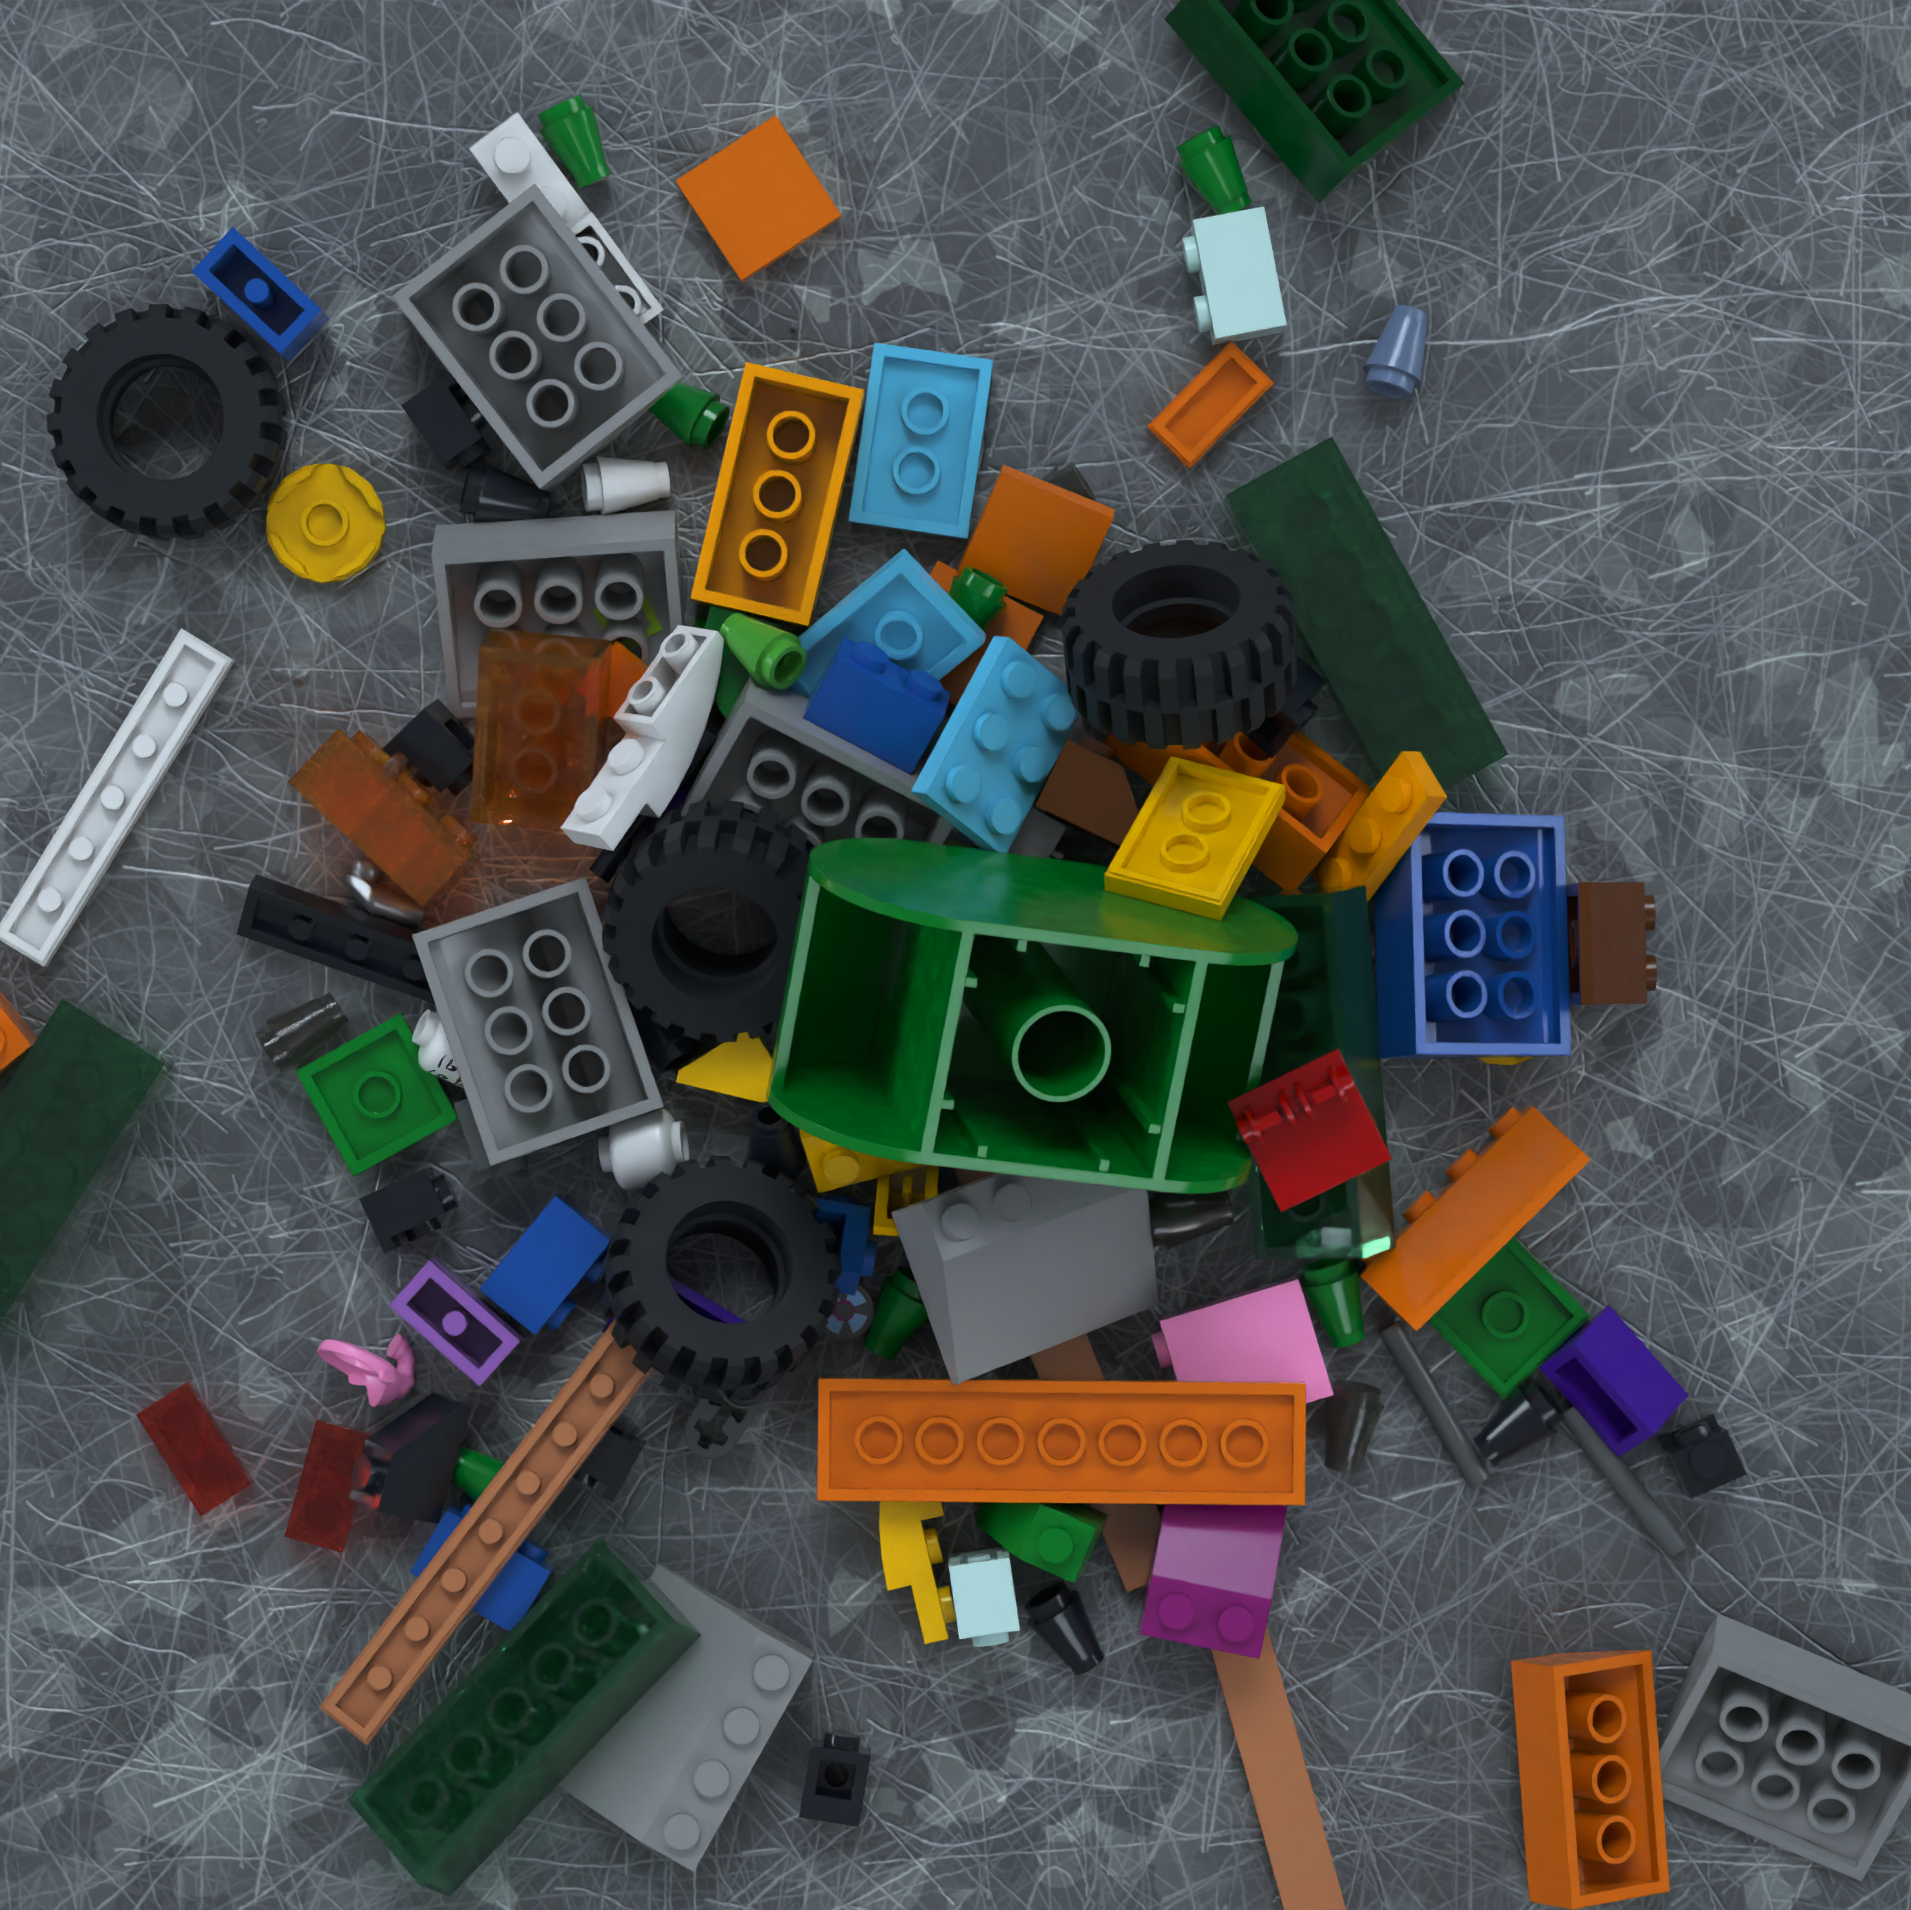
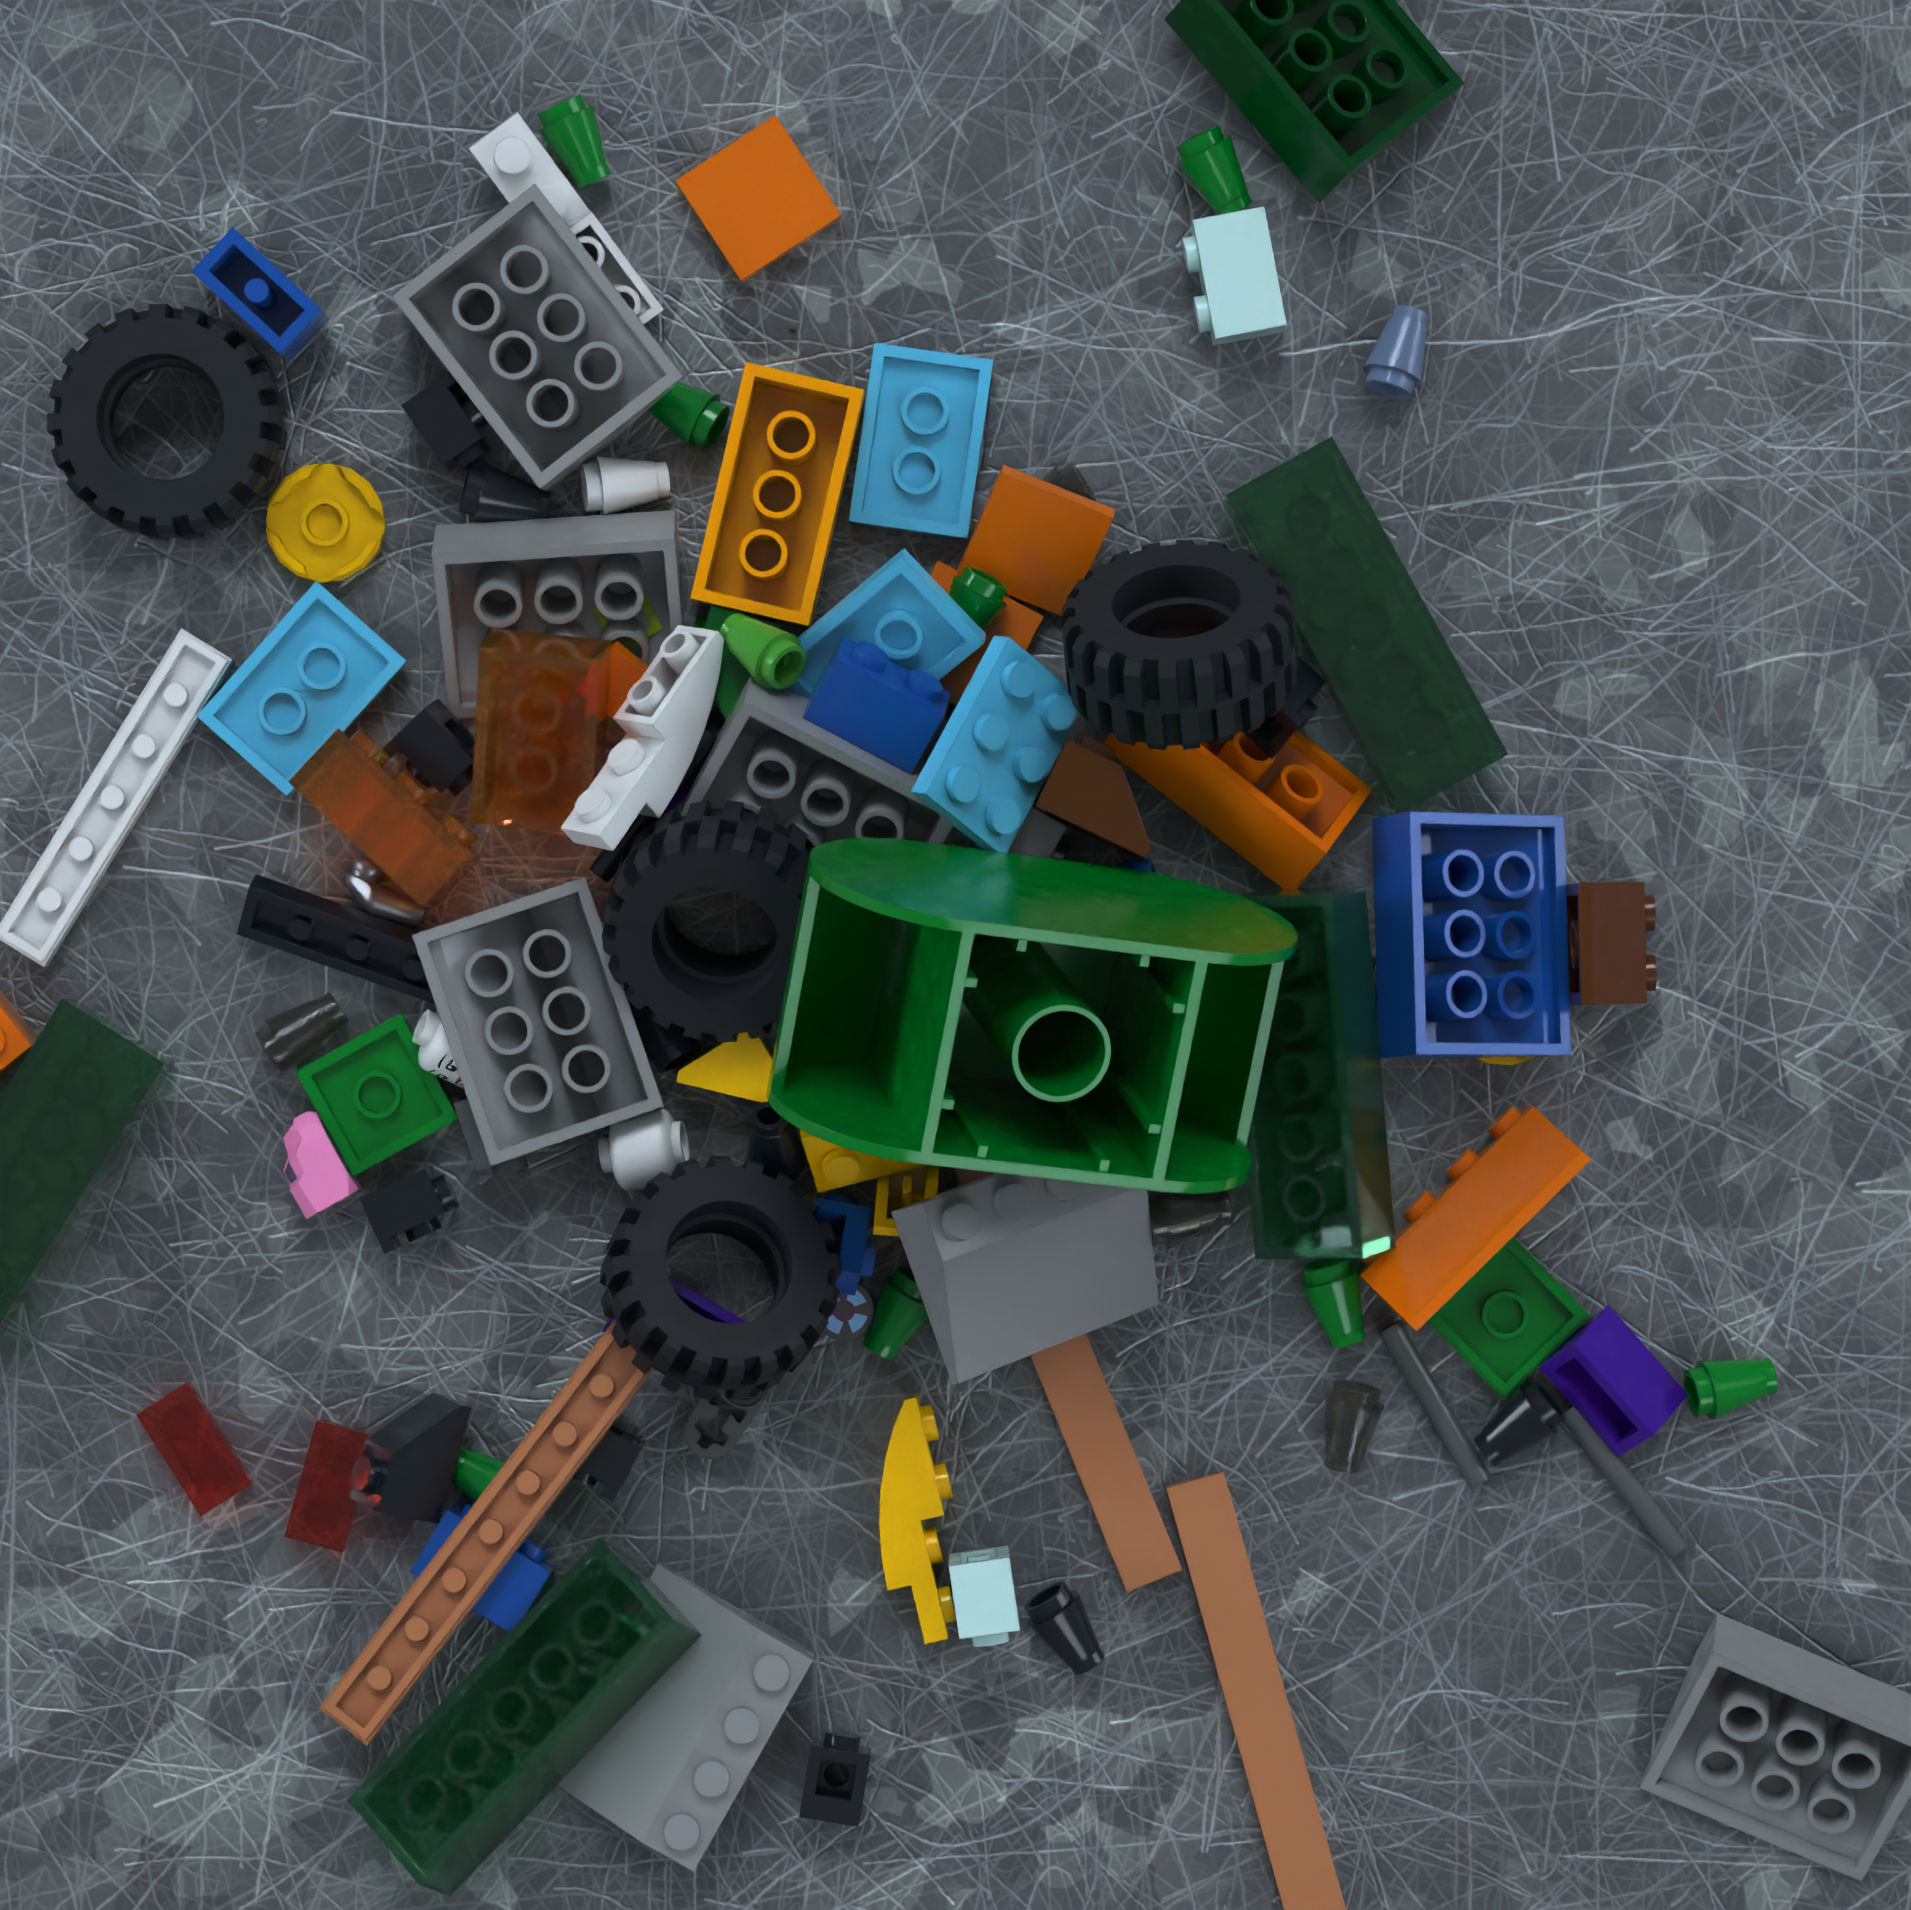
(302, 686): none -> medium azure plate
(315, 1166): none -> bright pink rock
(363, 1367): bright pink piece -> none
(457, 1321): medium lavender brick -> none
(548, 1266): blue brick -> none
(1046, 1534): green slope -> none
(1061, 1441): orange plate -> none
(1195, 838): yellow tile -> none
(1210, 405): orange tile -> none
(1213, 1575): magenta slope -> none
(1246, 1338): bright pink brick -> none
(1309, 1130): red hinge -> none
(1383, 826): light orange plate -> none
(1590, 1777): orange slope -> none
(1701, 1456): black brick -> none
(1727, 1385): none -> green cone

